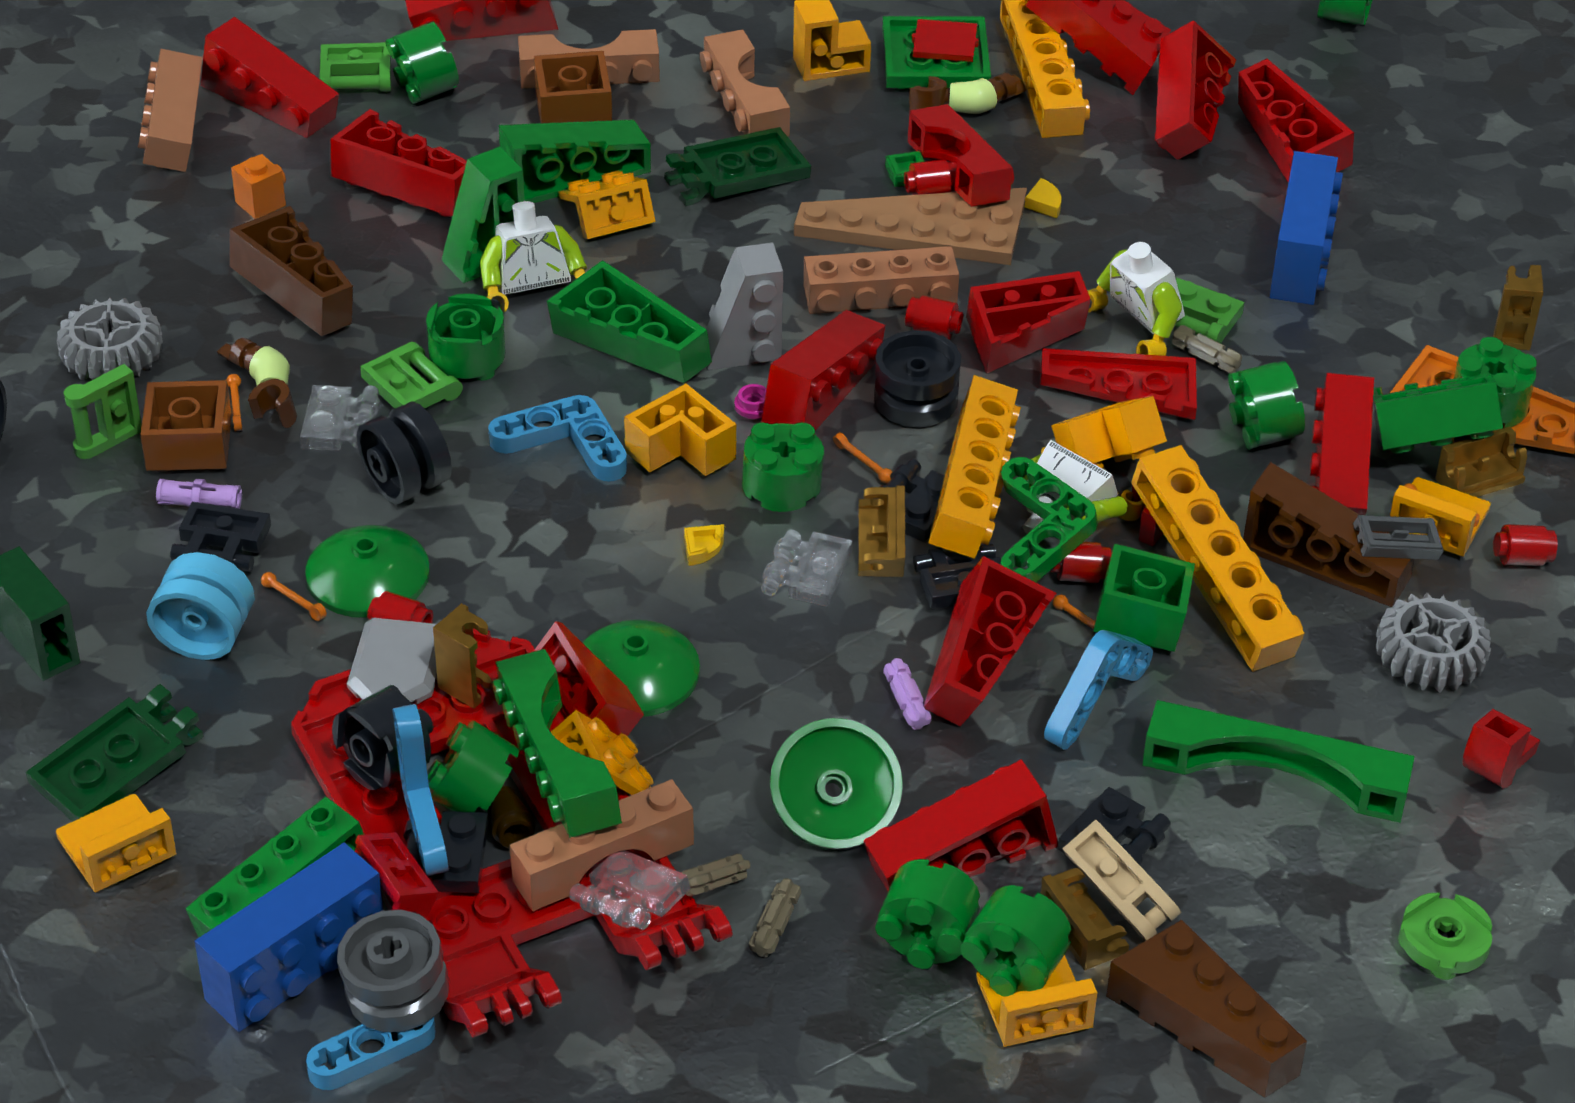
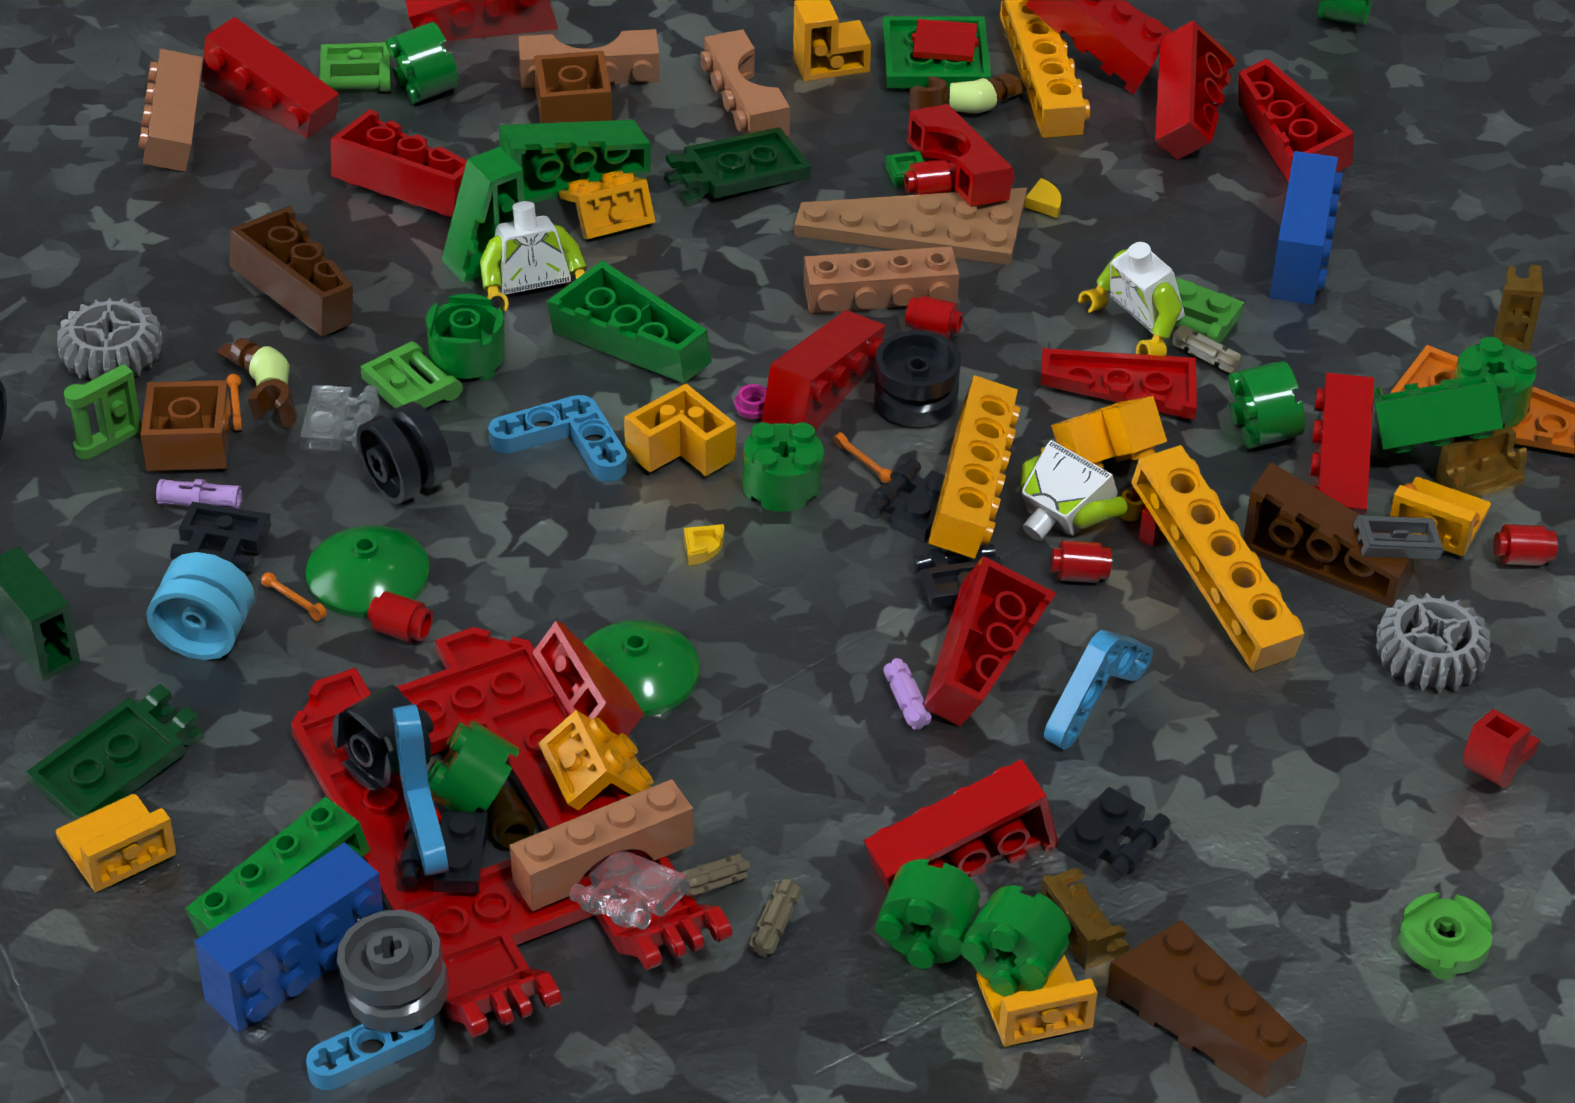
(259, 186): orange brick -> none
(395, 655): light grey tile -> none
(398, 871): red hinge -> none
(457, 657): pearl gold hinge -> none
(576, 786): green arch -> none
(749, 311): light grey wedge -> none
(818, 569): clear plate -> none
(839, 754): green dish -> none
(882, 532): pearl gold hinge -> none
(1025, 315): red wedge -> none
(1056, 518): green beam -> none
(1061, 602): orange hinge -> none
(1120, 879): tan plate -> none
(1145, 597): green brick -> none
(1361, 775): green arch -> none

